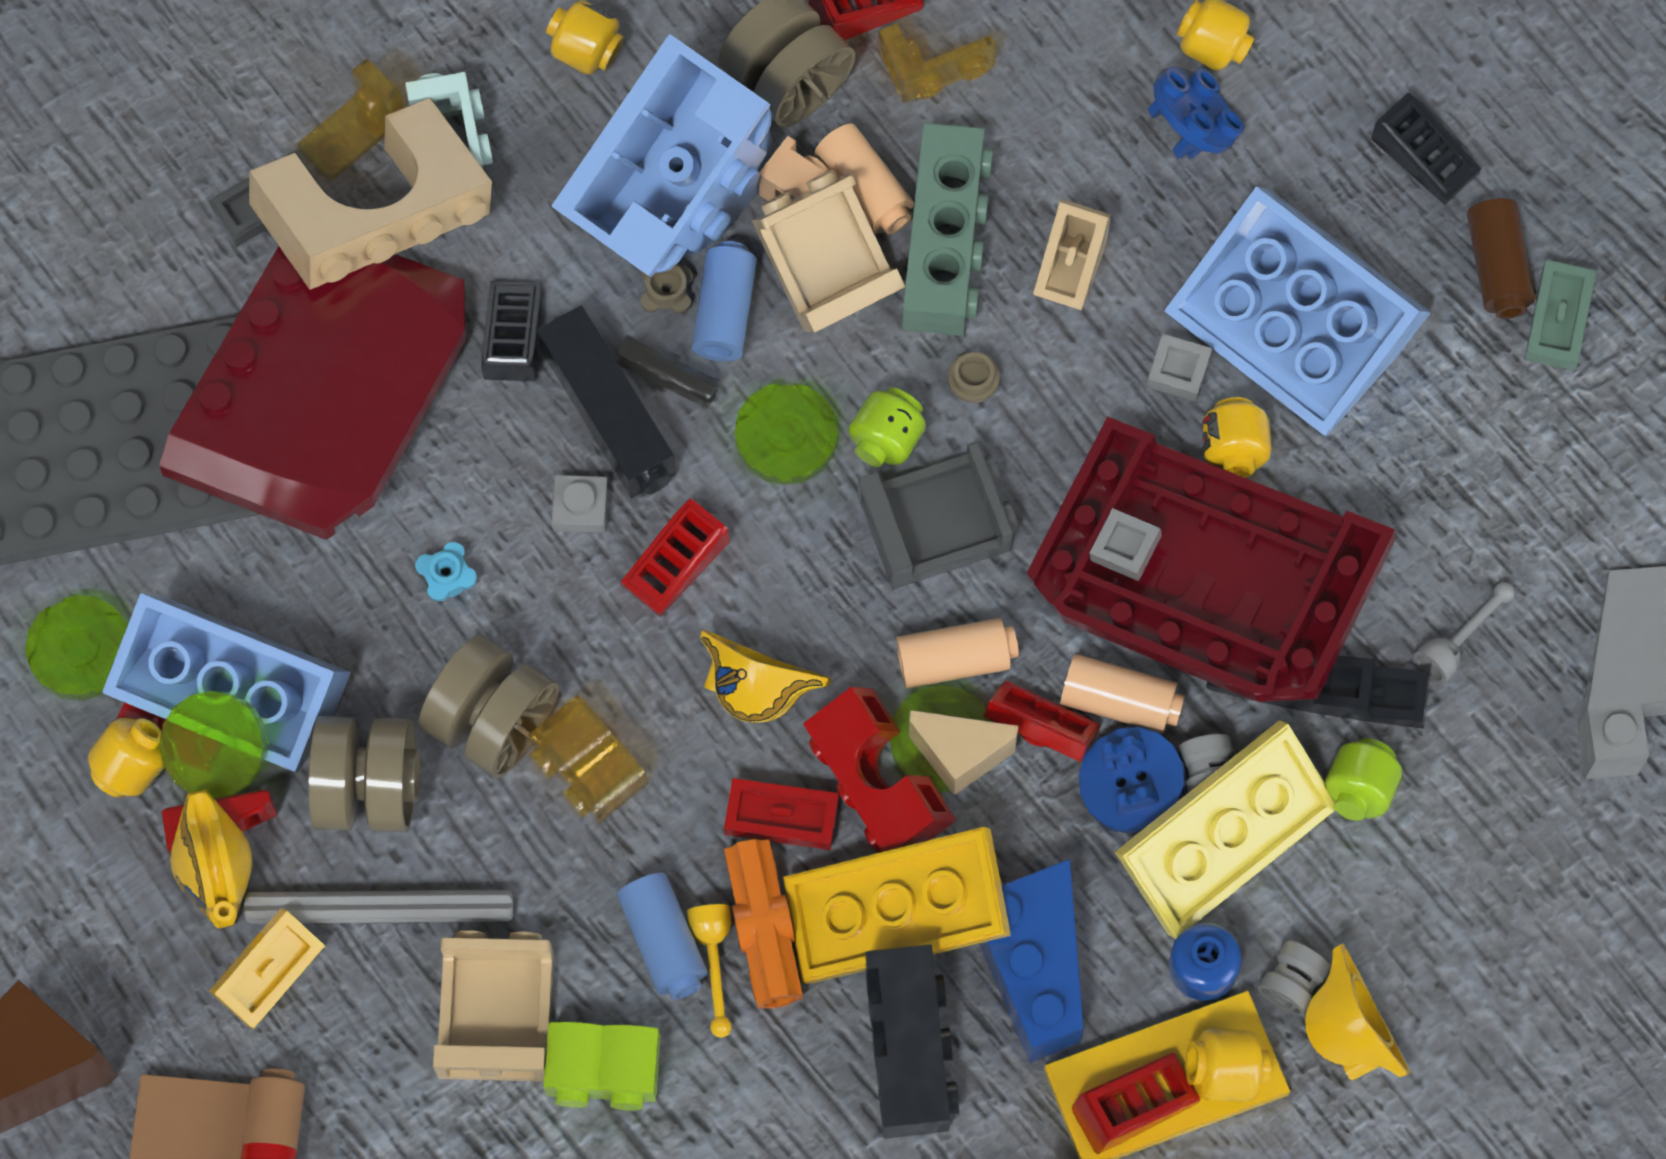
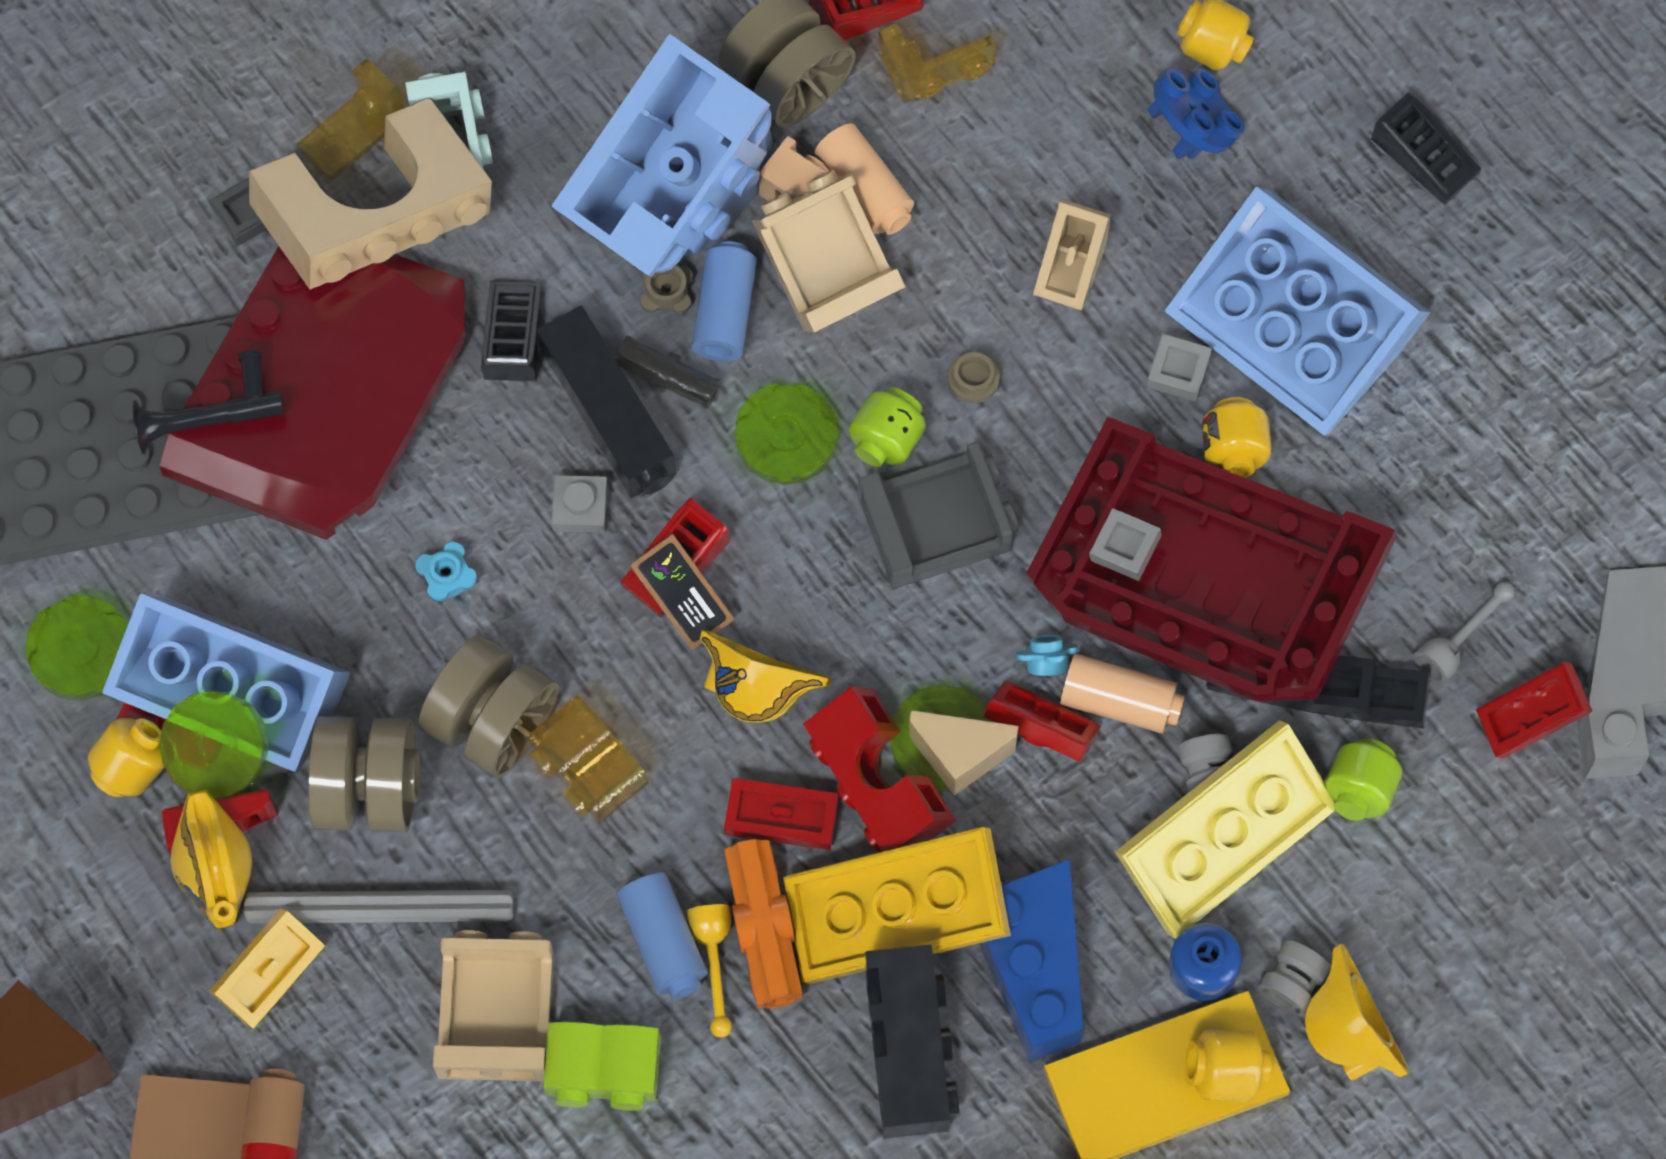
(255, 405): none -> black piece
(585, 37): yellow head -> none
(681, 591): none -> black tile
(946, 154): sand green brick -> none
(956, 652): light nougat brick -> none
(1047, 655): none -> medium azure plate
(1103, 1117): red slope -> none
(1125, 756): blue plate -> none
(1501, 257): reddish brown brick -> none
(1533, 710): none -> red plate
(1560, 315): sand green plate -> none

